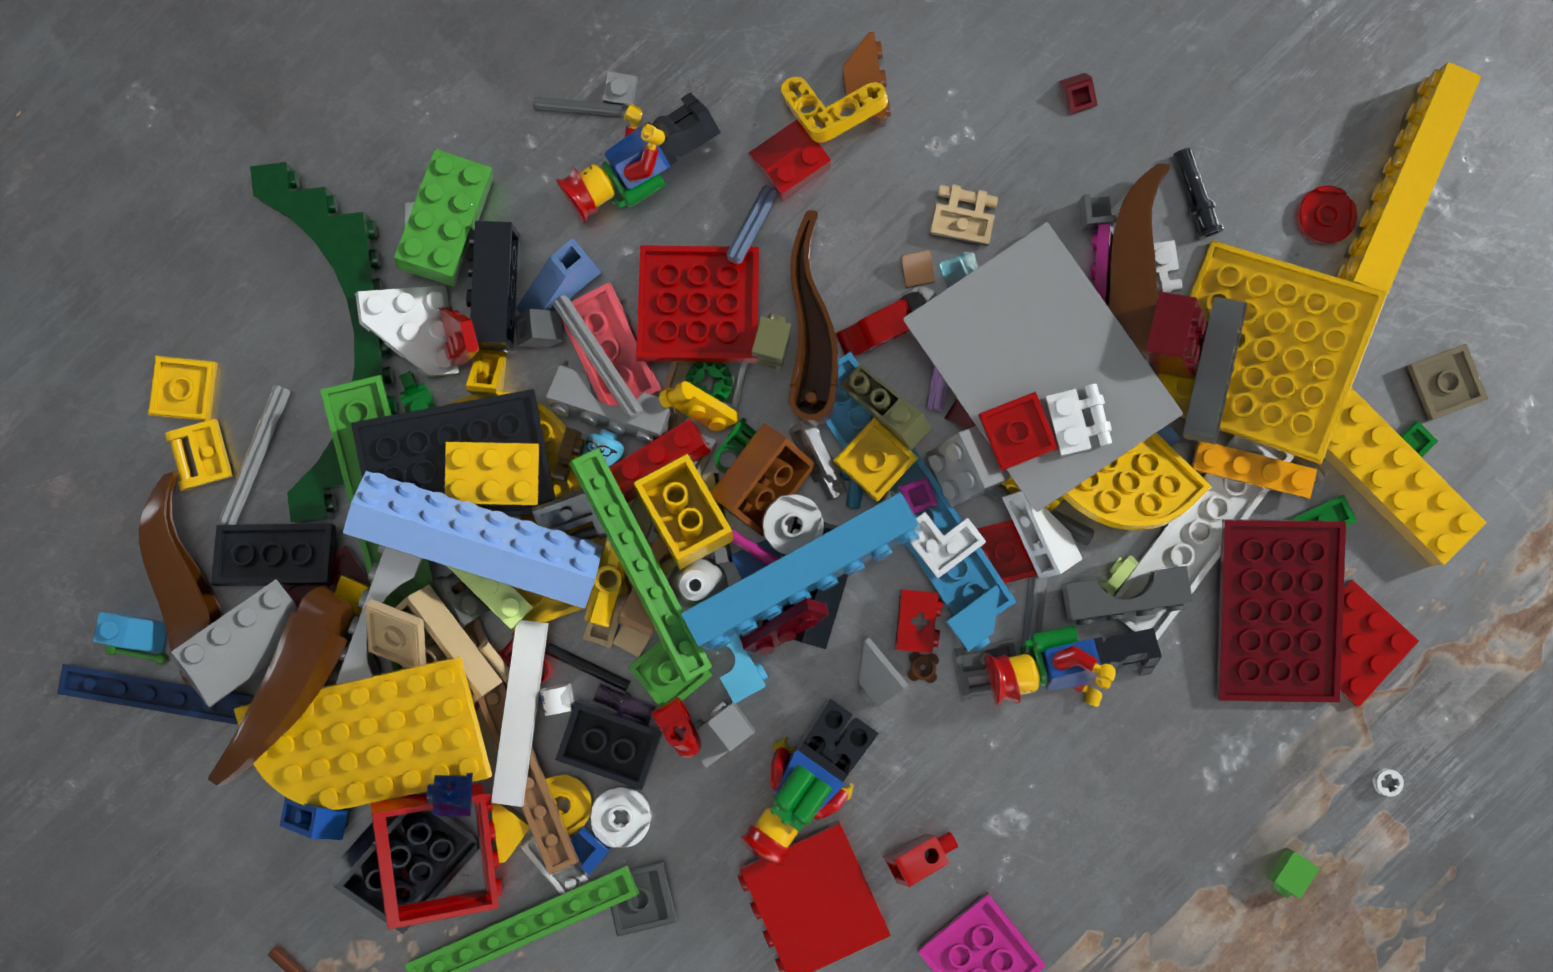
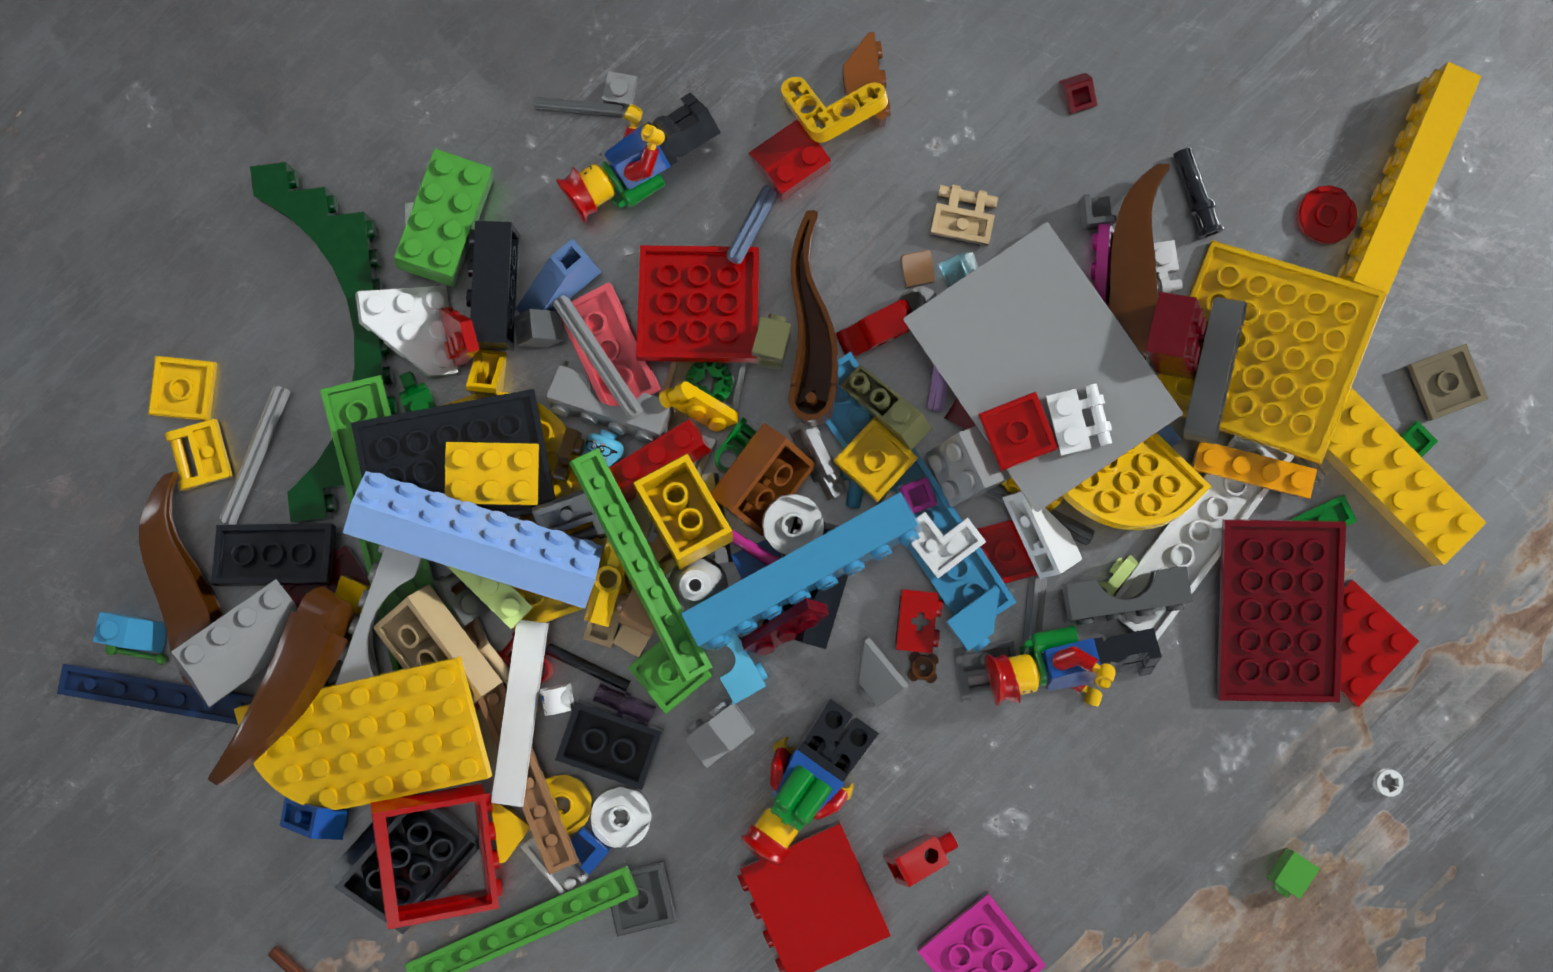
(395, 634): tan plate -> none
(451, 795): clear blue brick -> none
(678, 728): red piece -> none

